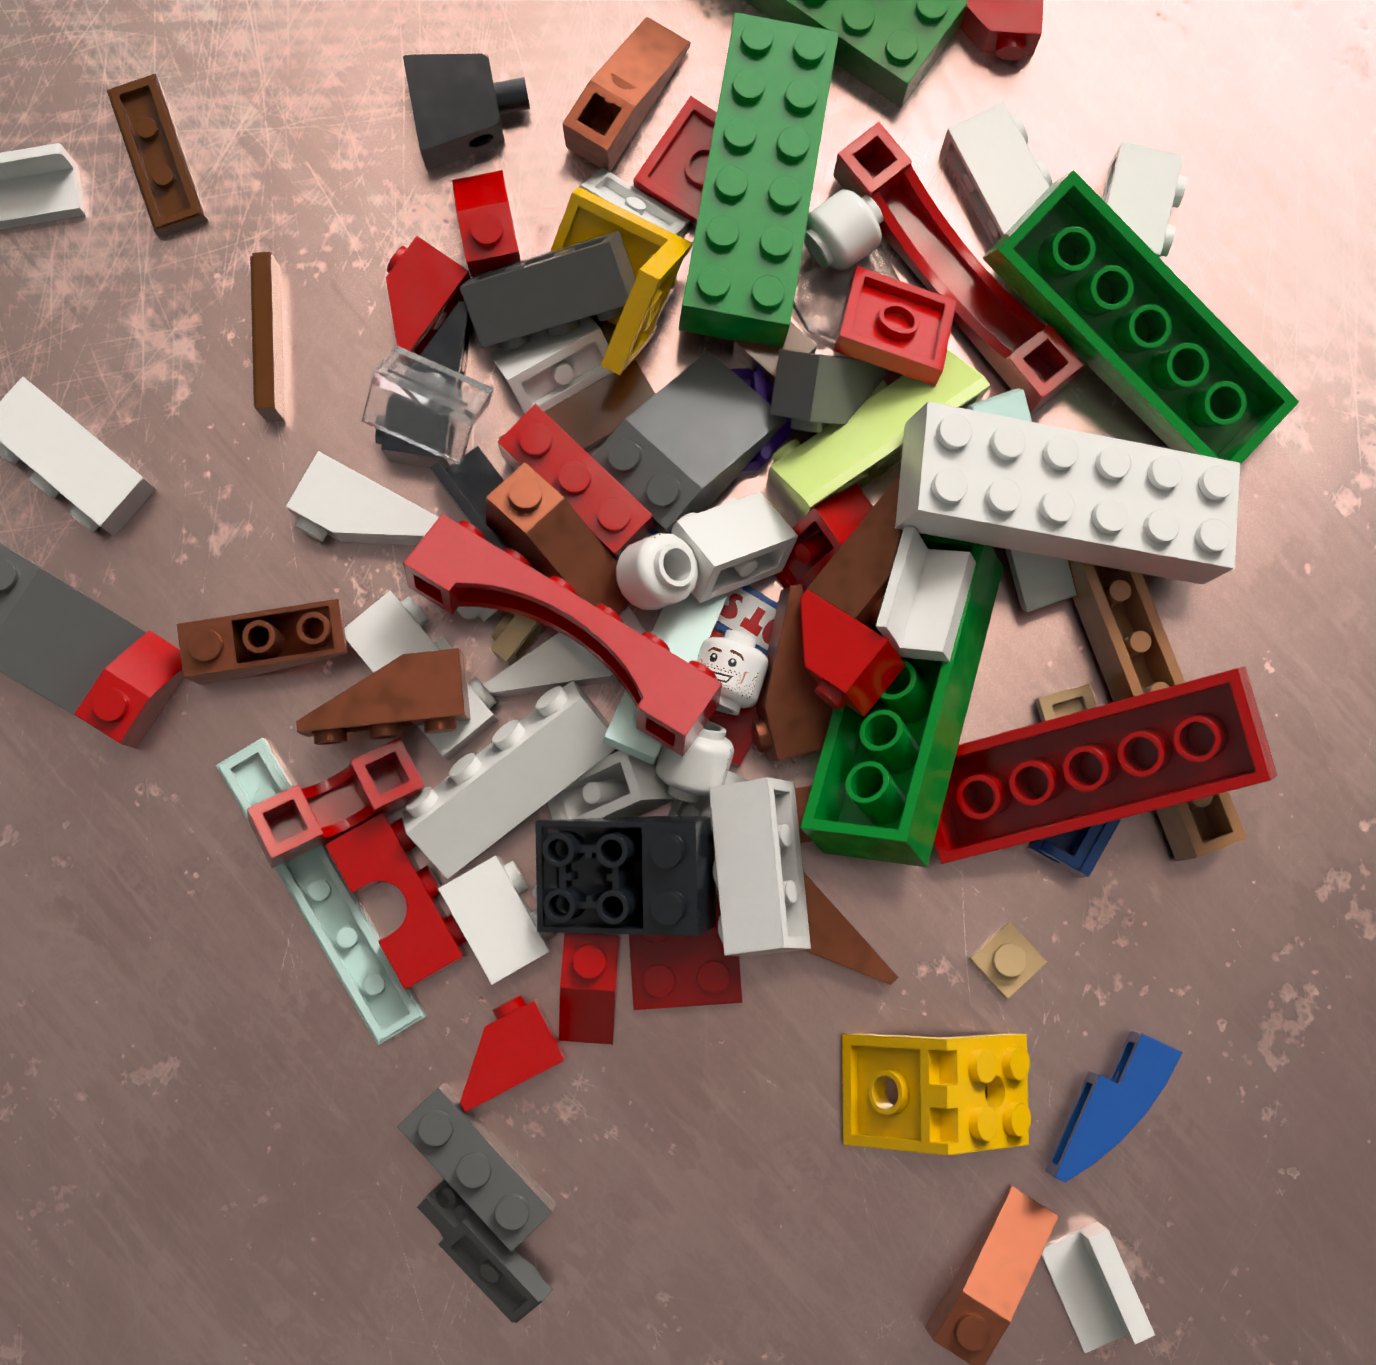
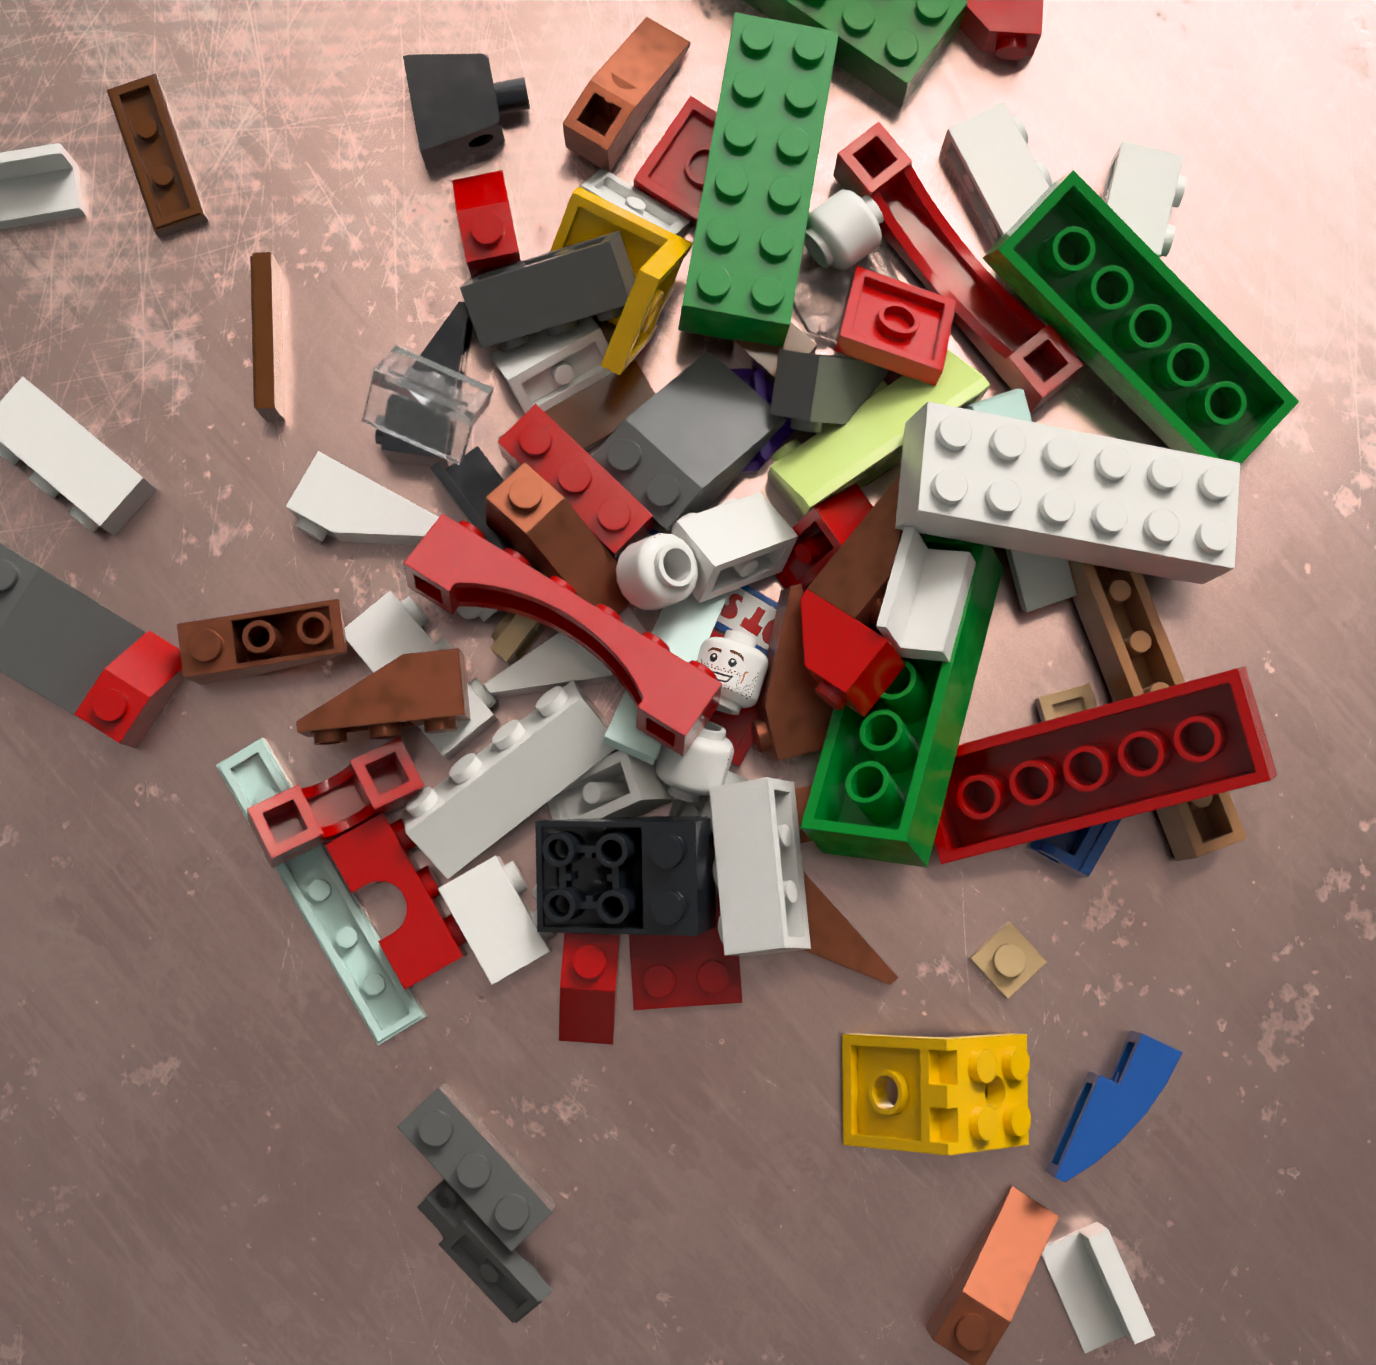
(422, 292): red slope -> none
(511, 1051): red slope -> none

